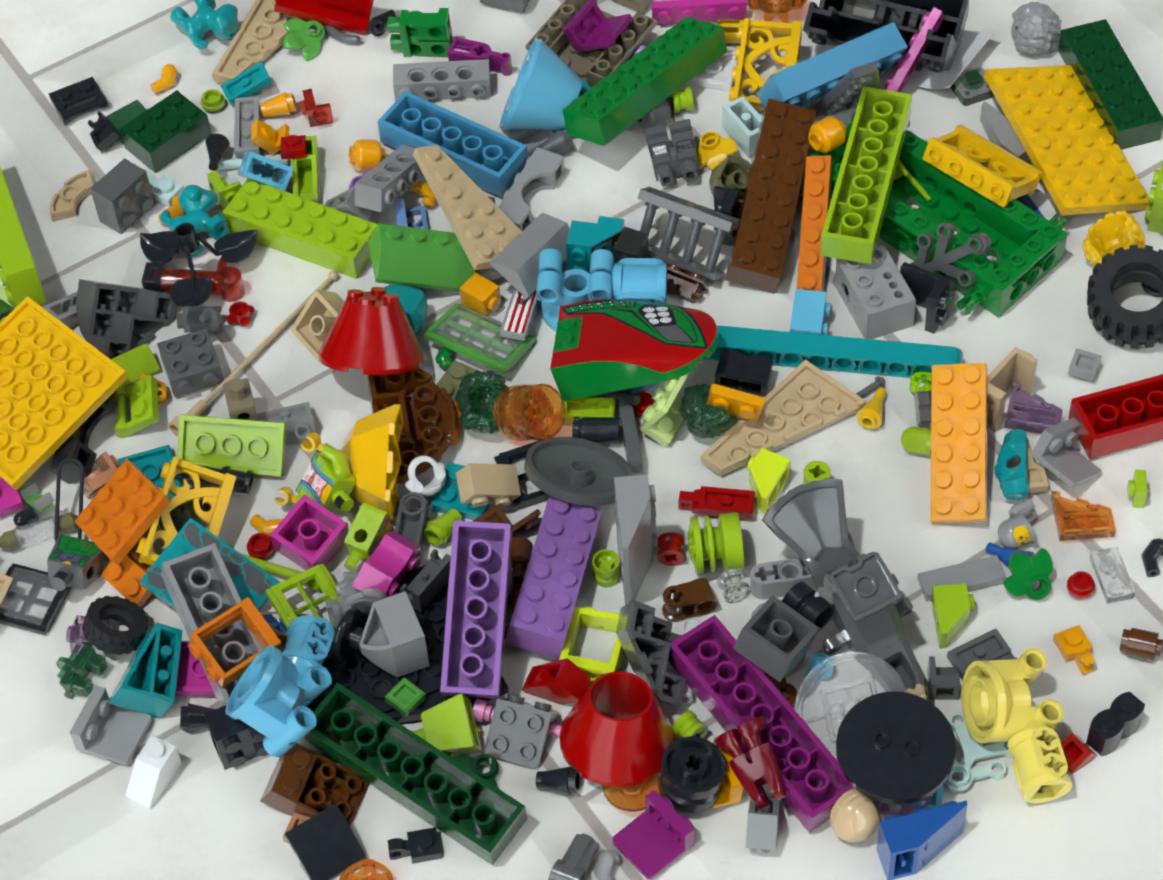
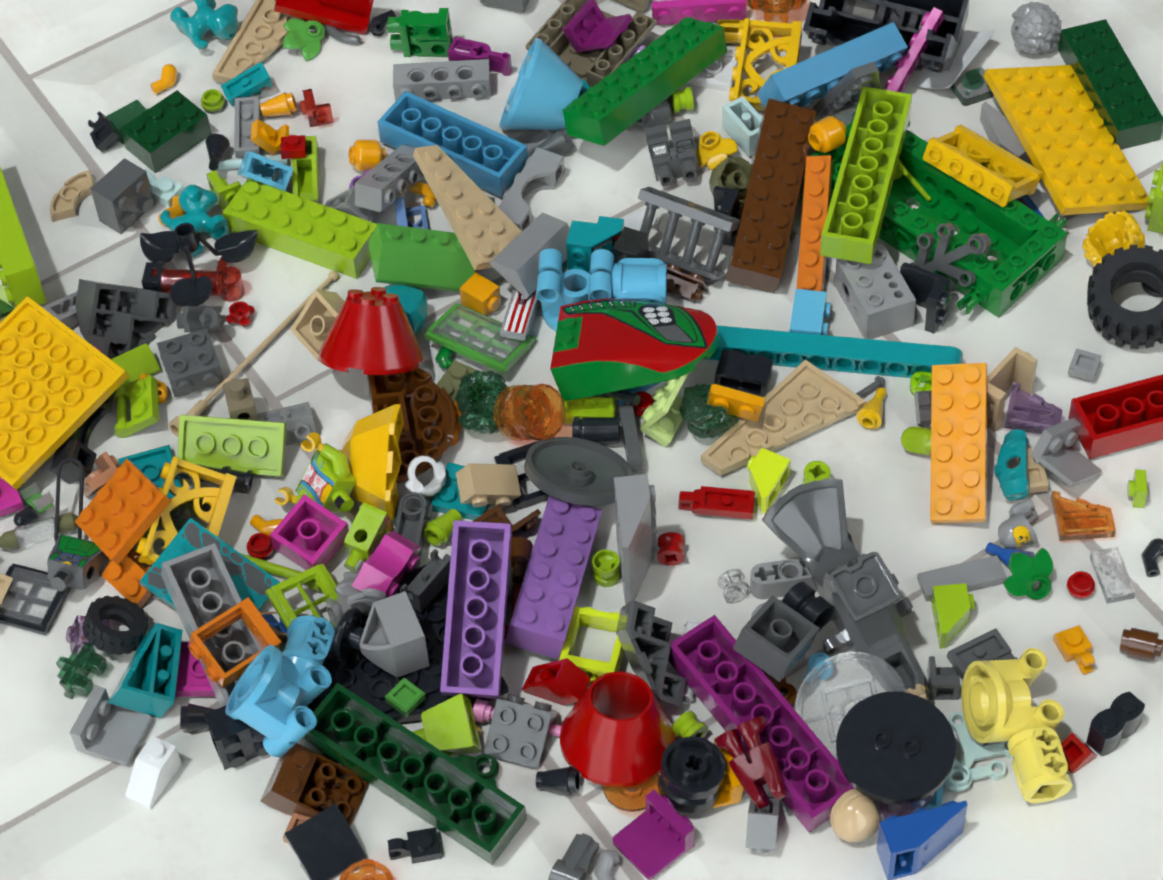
(78, 99): black plate -> none
(691, 598): reddish brown piece -> none
(716, 543): lime wheel -> none

